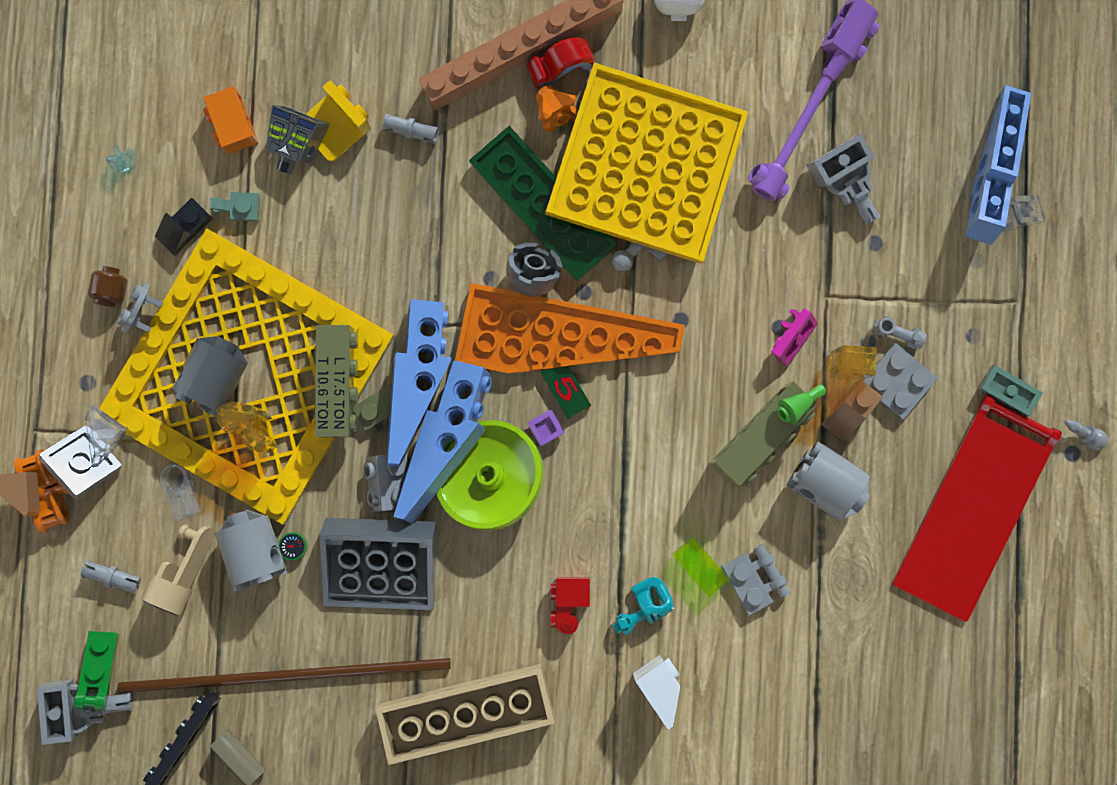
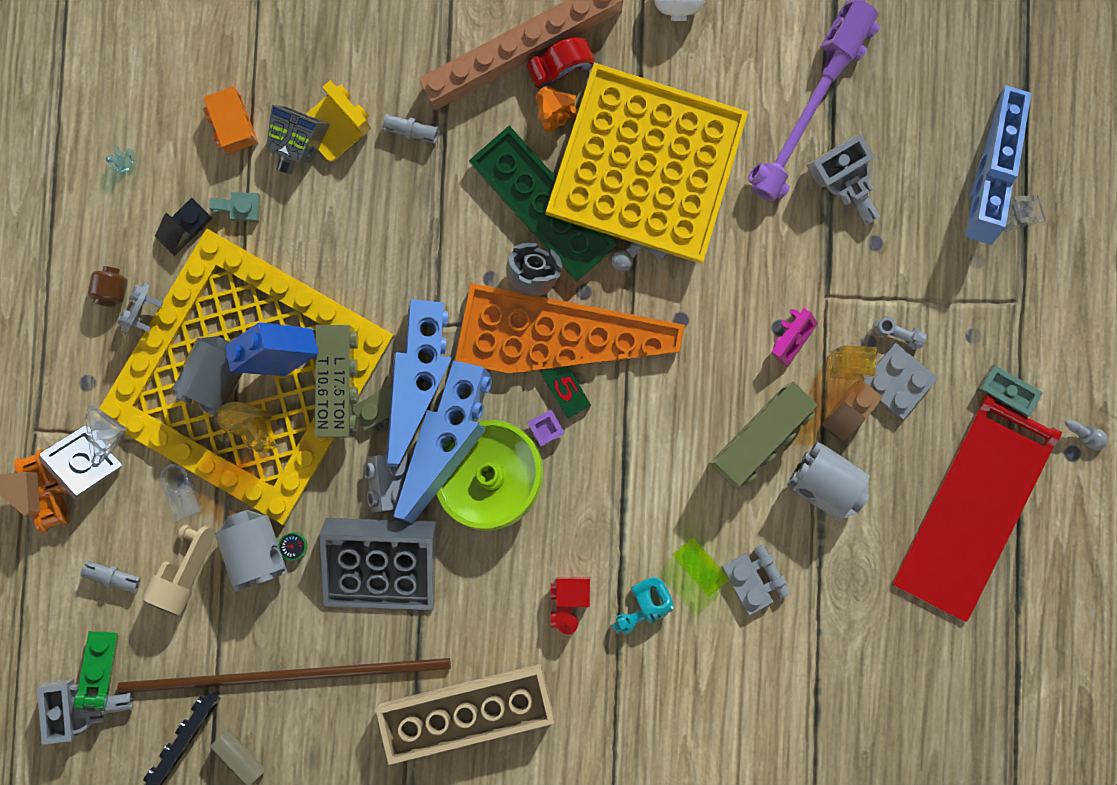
(271, 349): none -> blue brick
(660, 687): white slope -> none
(794, 407): bright green cone -> none

